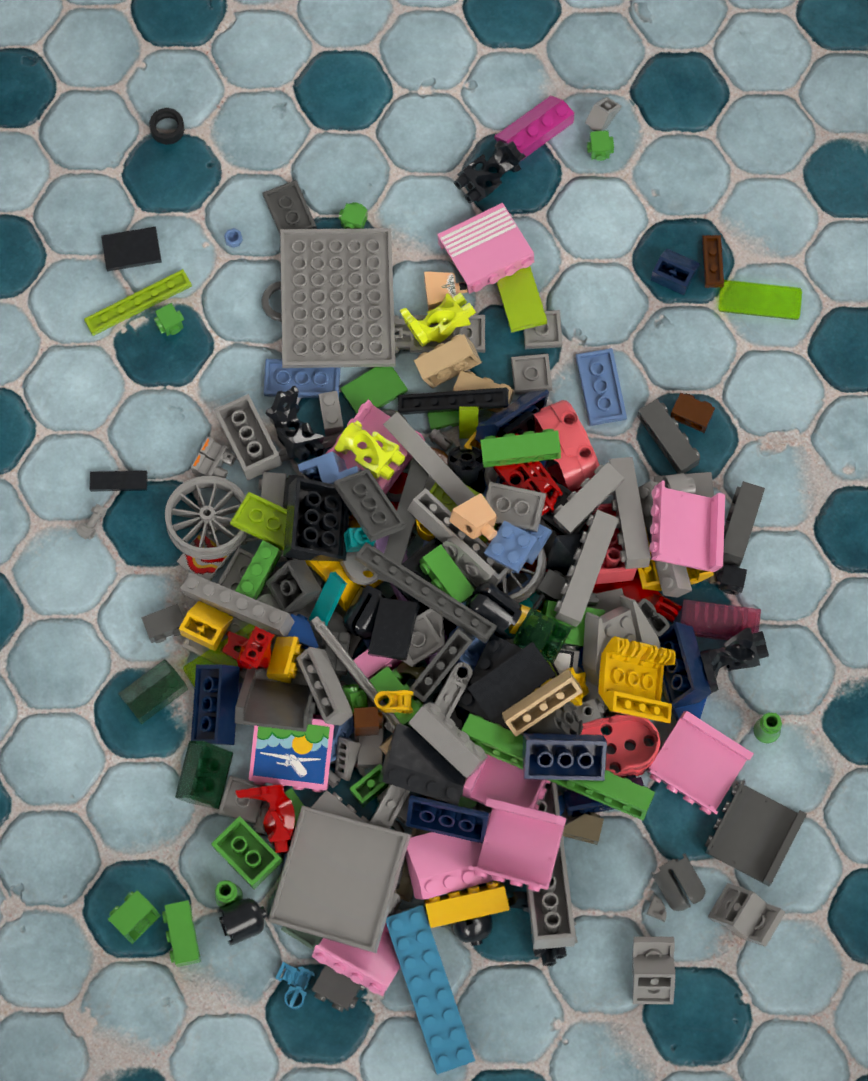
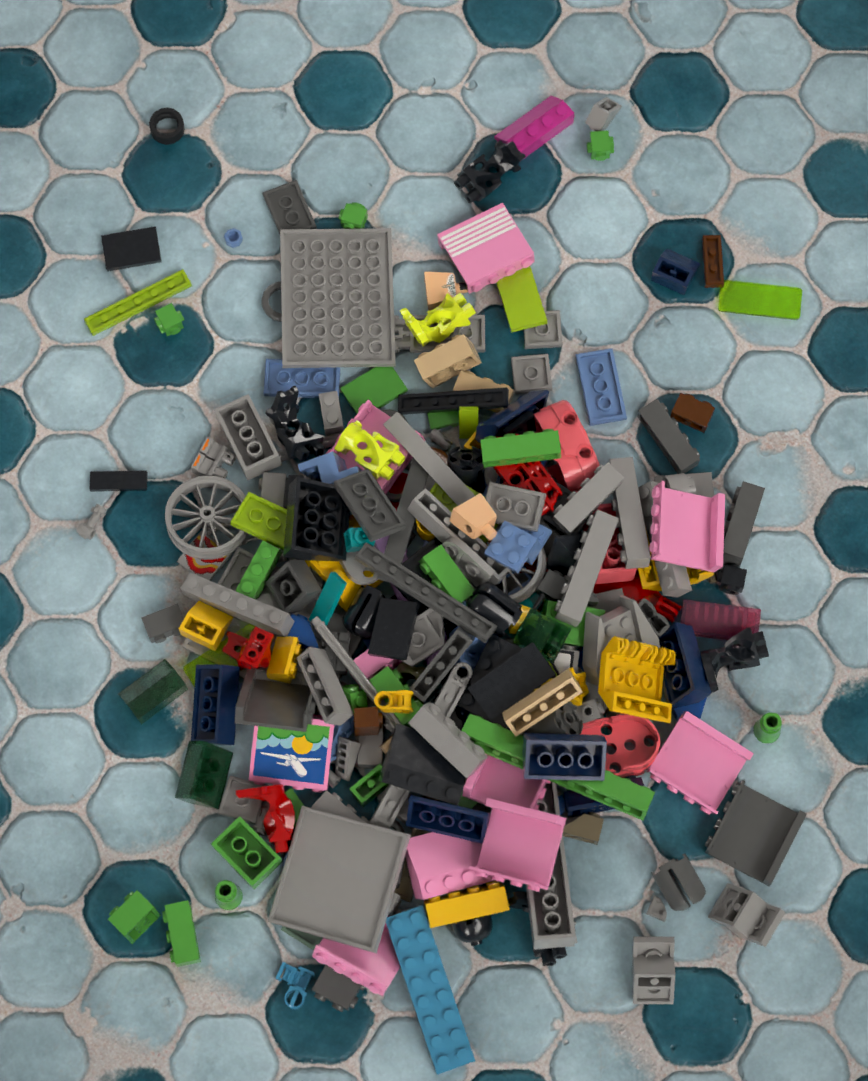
(242, 920): black cylinder -> none

